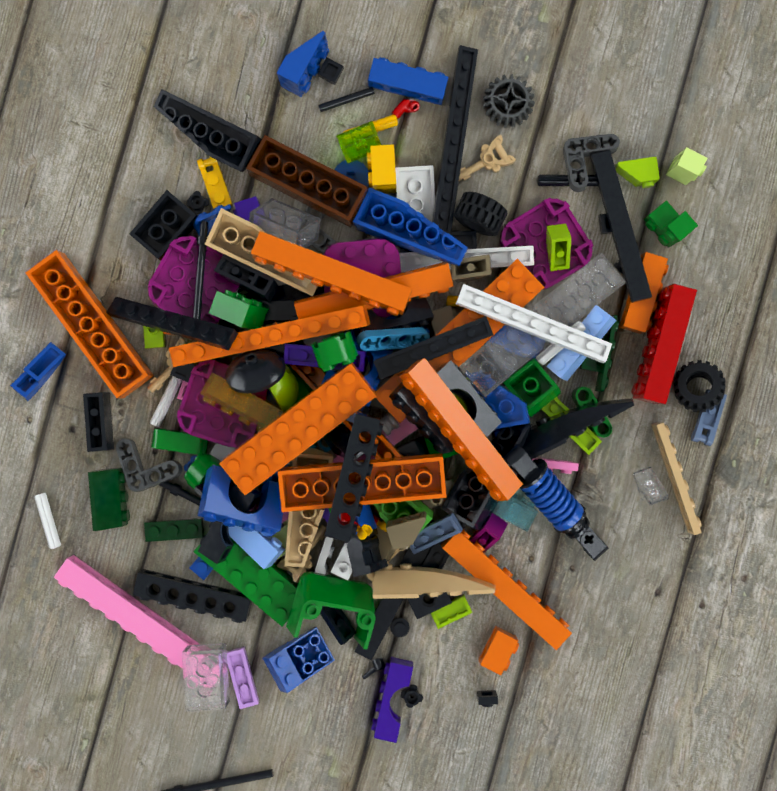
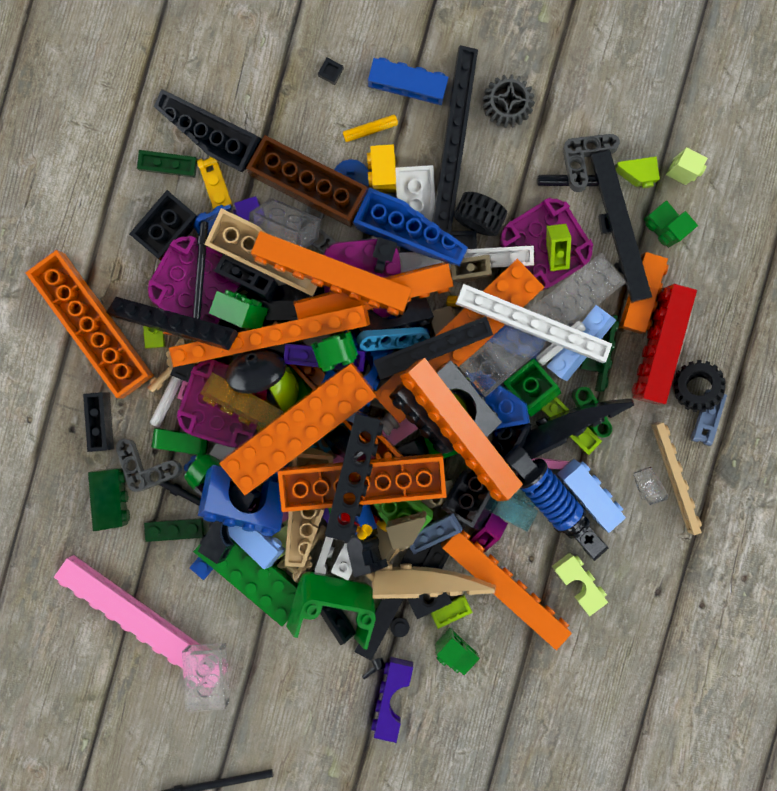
(38, 371): blue slope -> none
(47, 520): white axle -> none
(144, 591): black brick -> none
(167, 163): none -> dark green plate
(191, 202): black plate -> none
(242, 678): lavender plate -> none
(298, 660): blue slope -> none
(303, 64): blue slope -> none
(346, 99): black bar -> none
(357, 141): clear neon green brick -> none
(383, 251): none -> black plate
(406, 106): red arm -> none
(410, 702): black plate -> none
(455, 652): none -> green brick
(487, 698): black plate -> none
(488, 159): tan piece -> none
(499, 650): orange brick -> none
(590, 597): none -> yellowish green arch
(591, 495): none -> light blue brick

